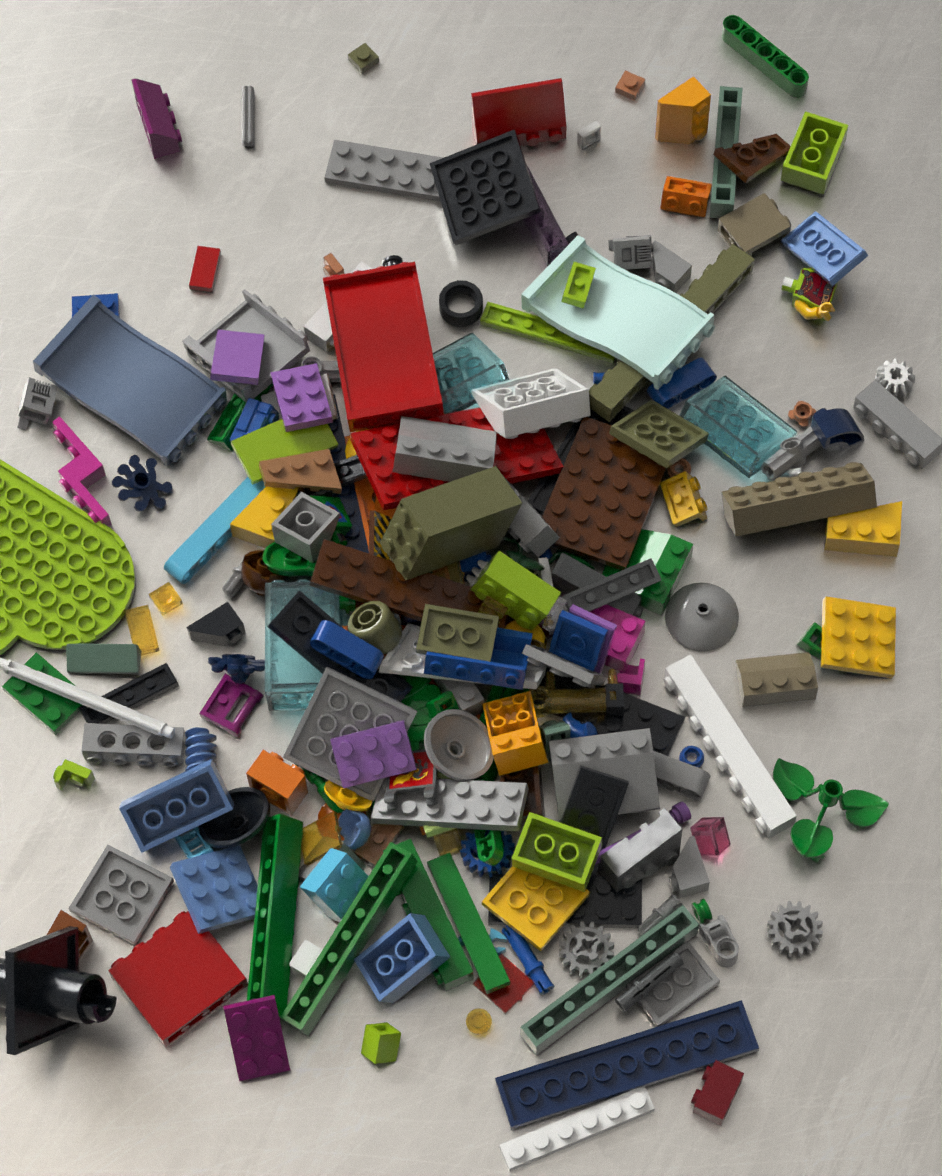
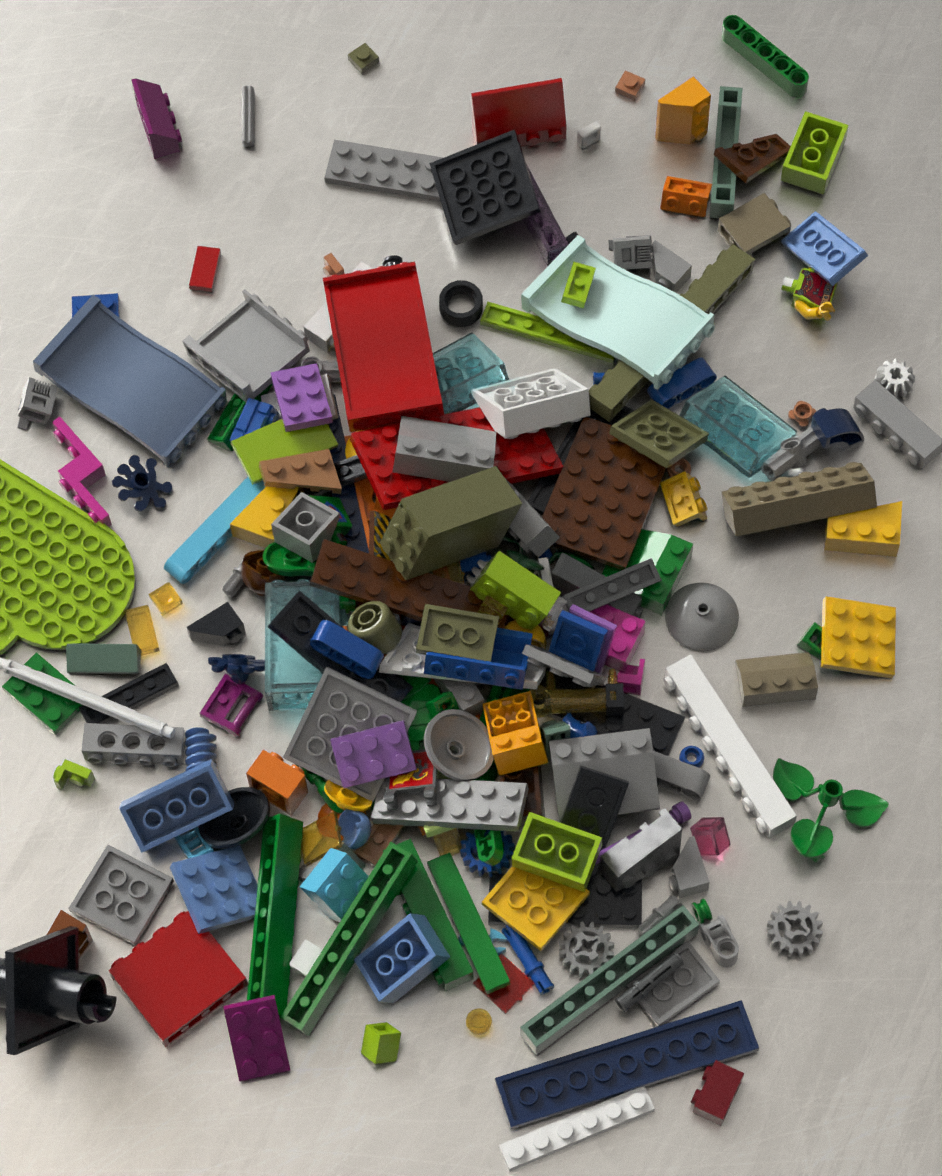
(237, 357): medium lavender tile -> none

